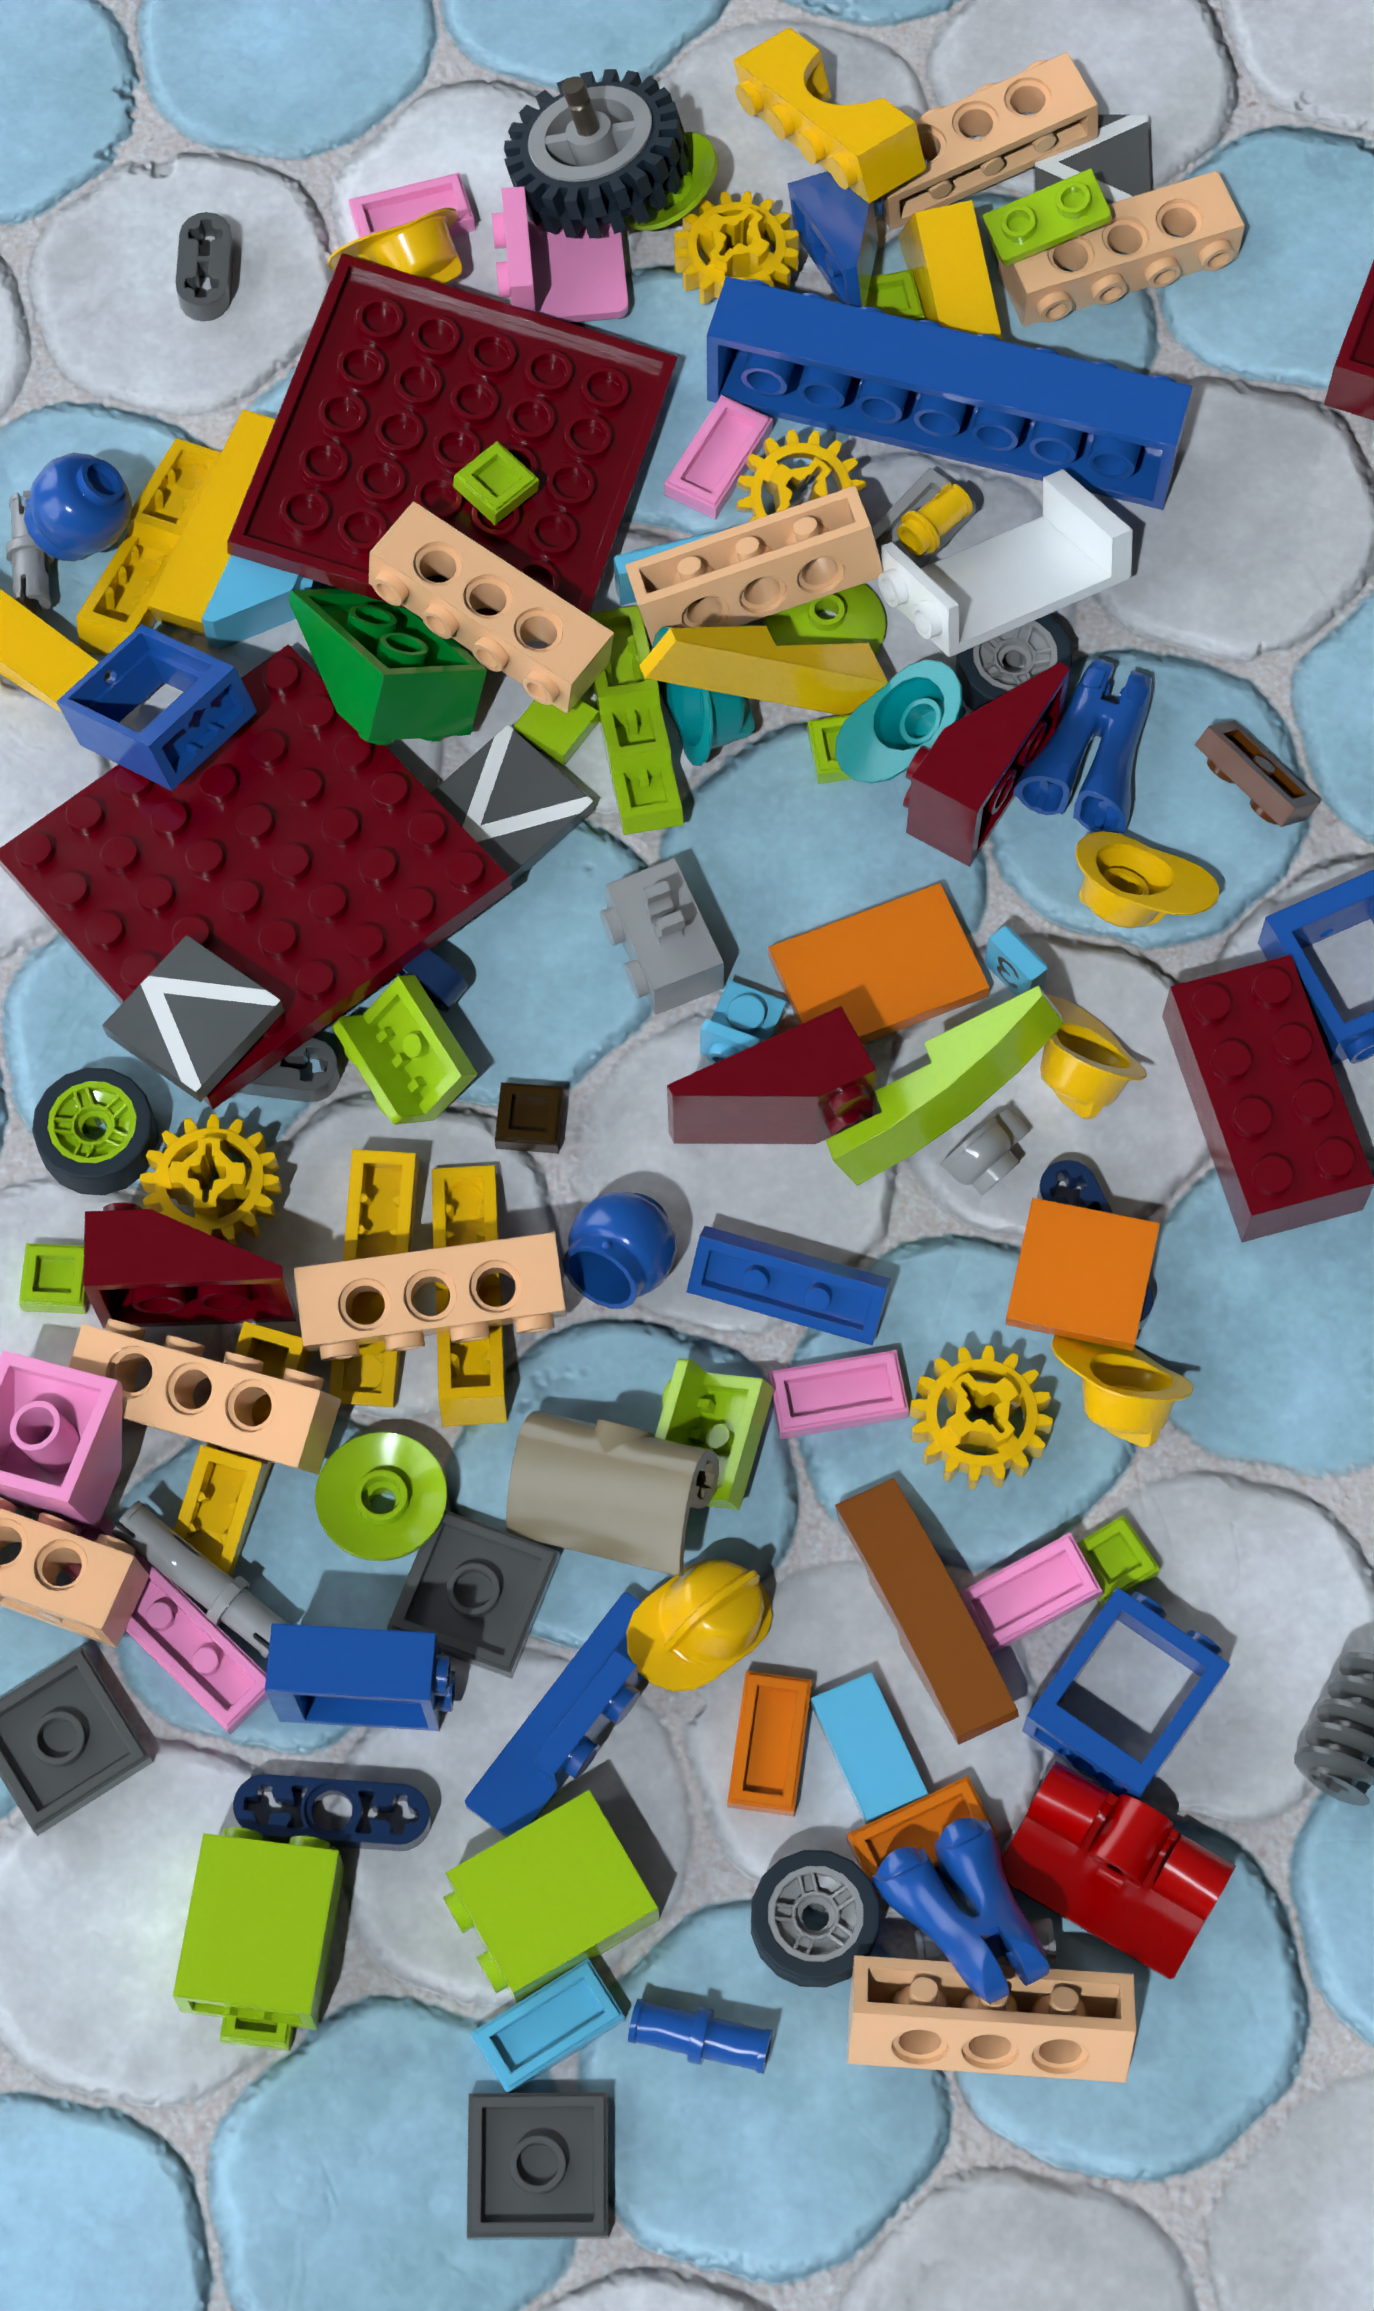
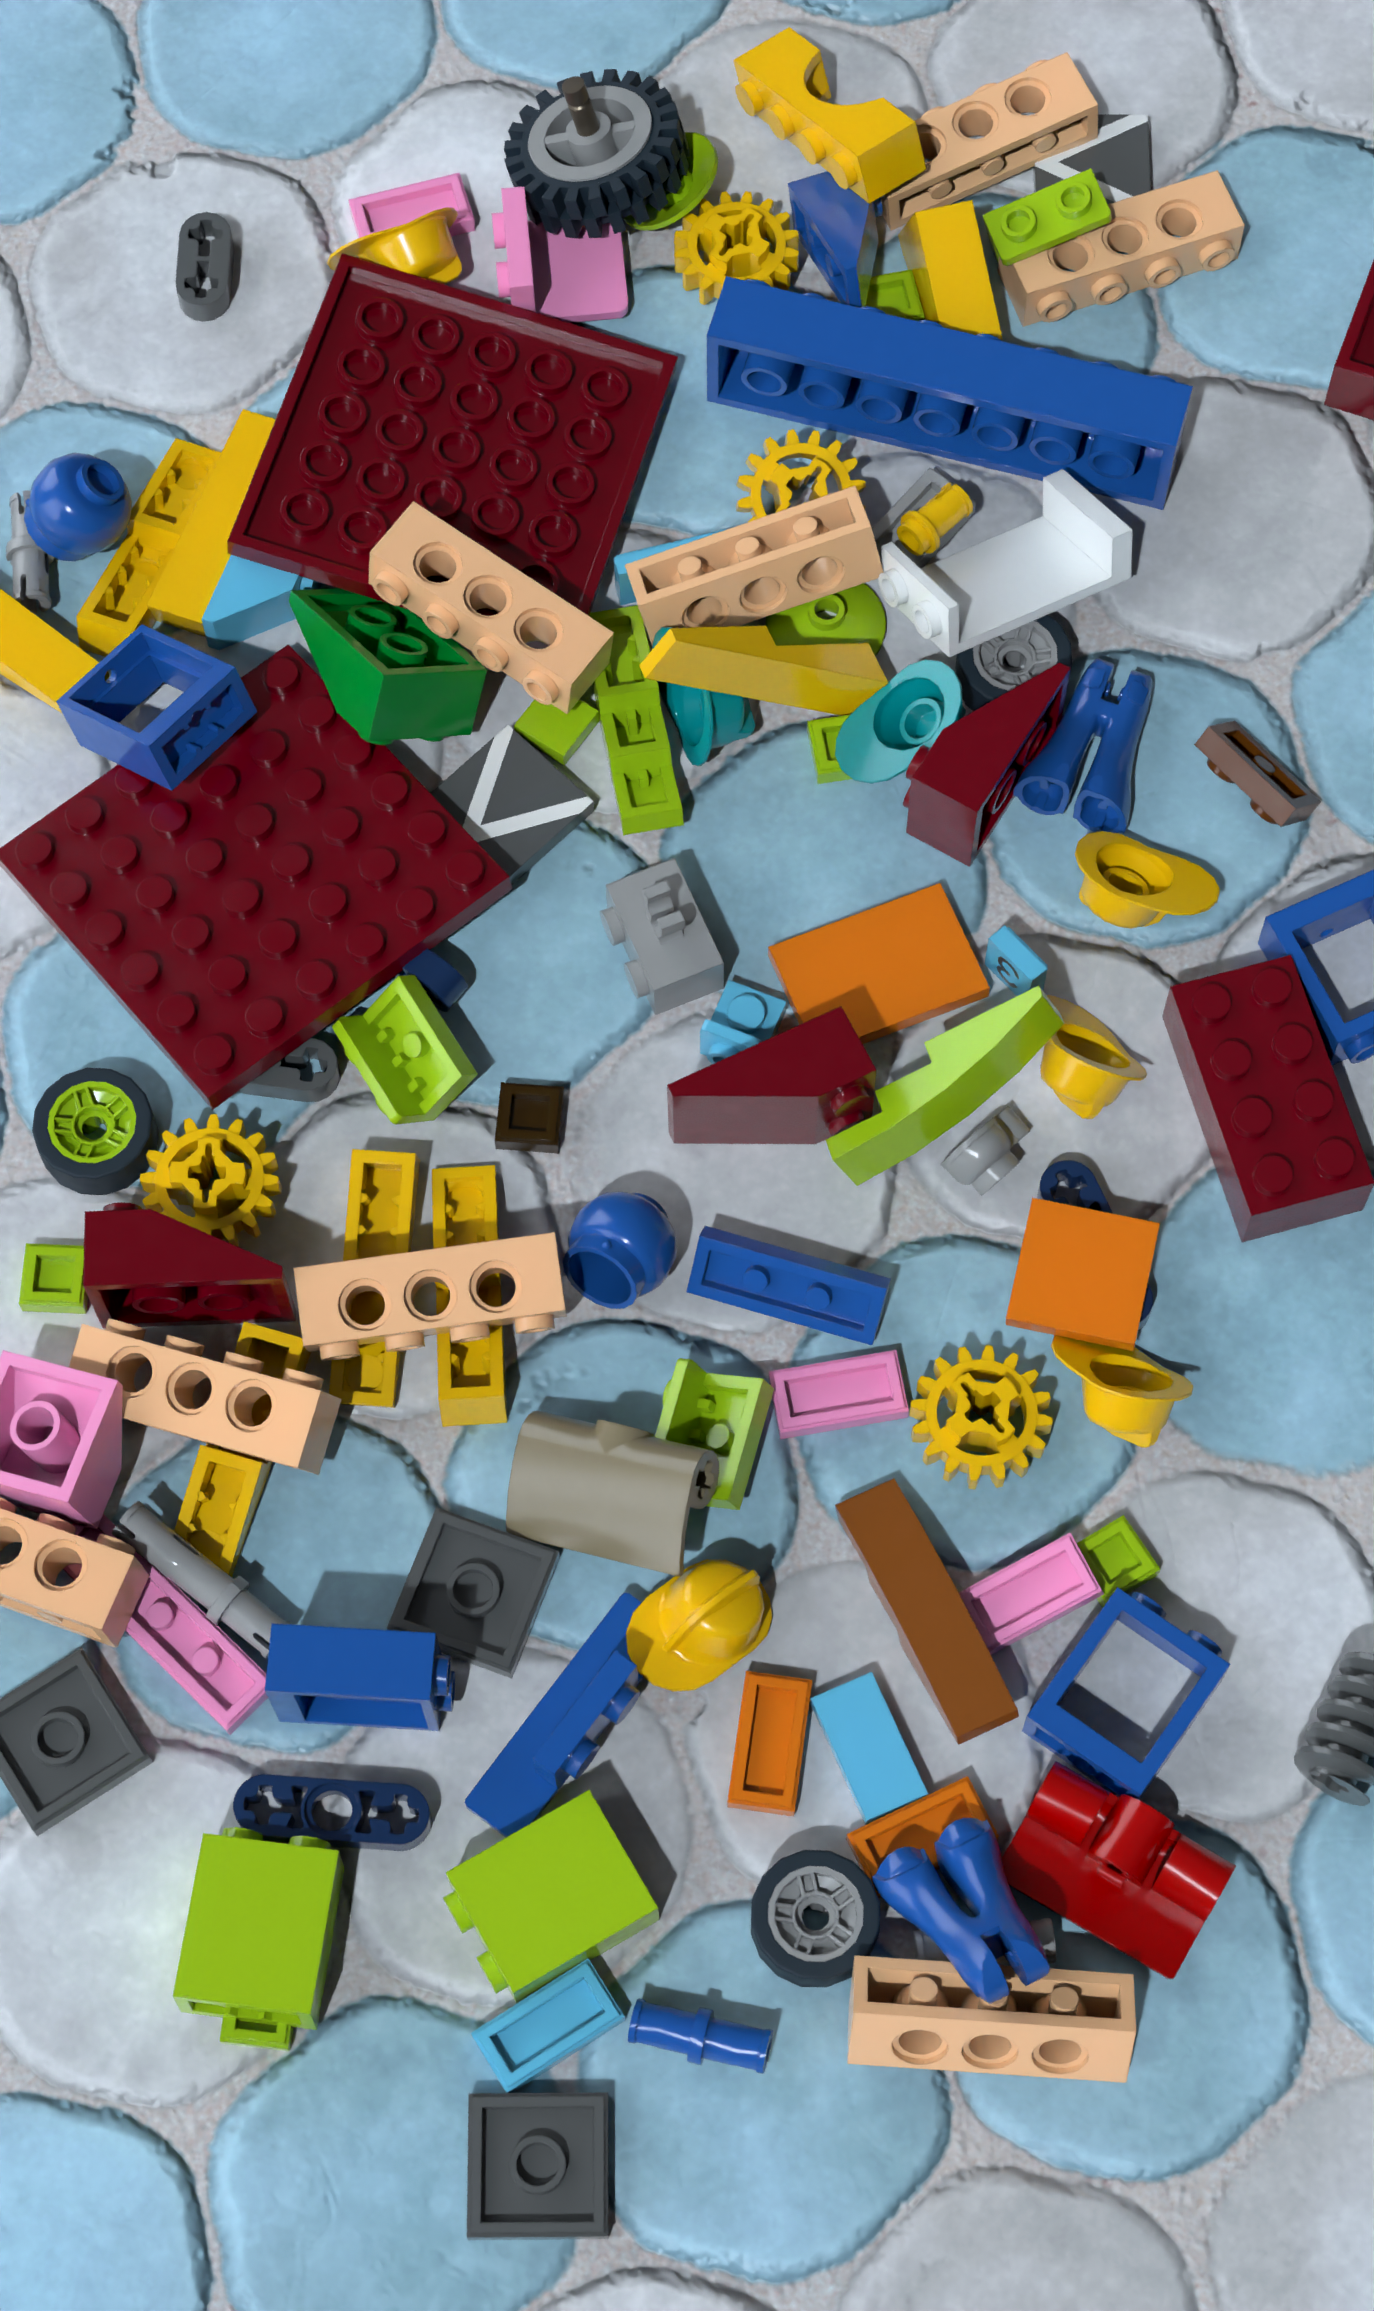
(193, 1018): dark grey tile -> none
(377, 1466): lime dish -> none
(496, 483): lime tile -> none
(717, 457): bright pink tile -> none

